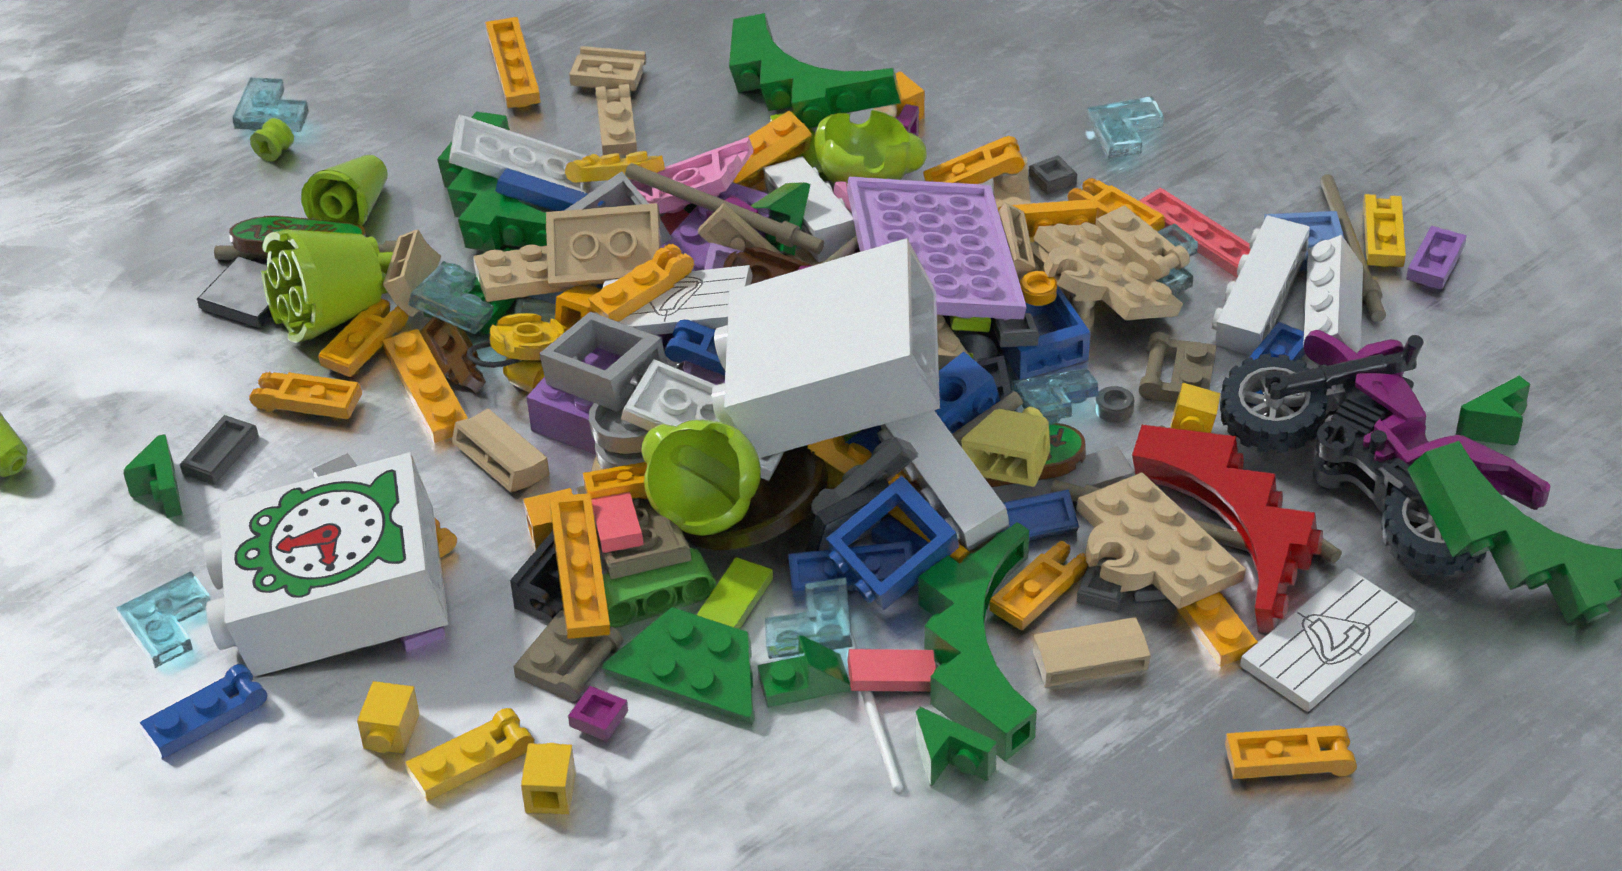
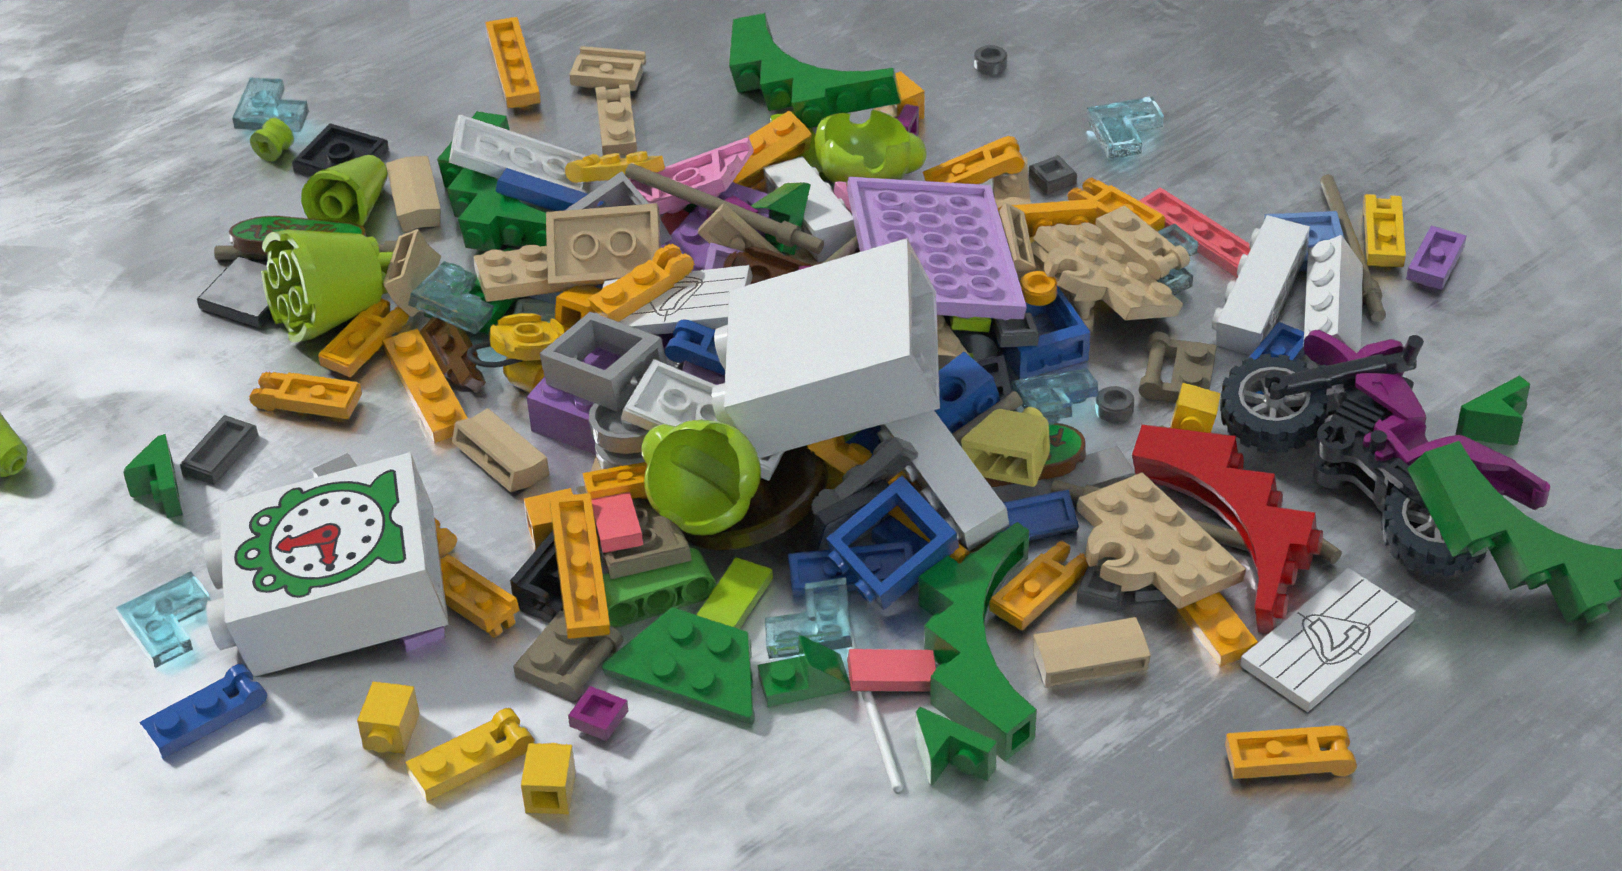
(335, 147): none -> black tile
(414, 192): none -> tan piece
(477, 597): none -> light orange hinge
(990, 59): none -> dark grey tile

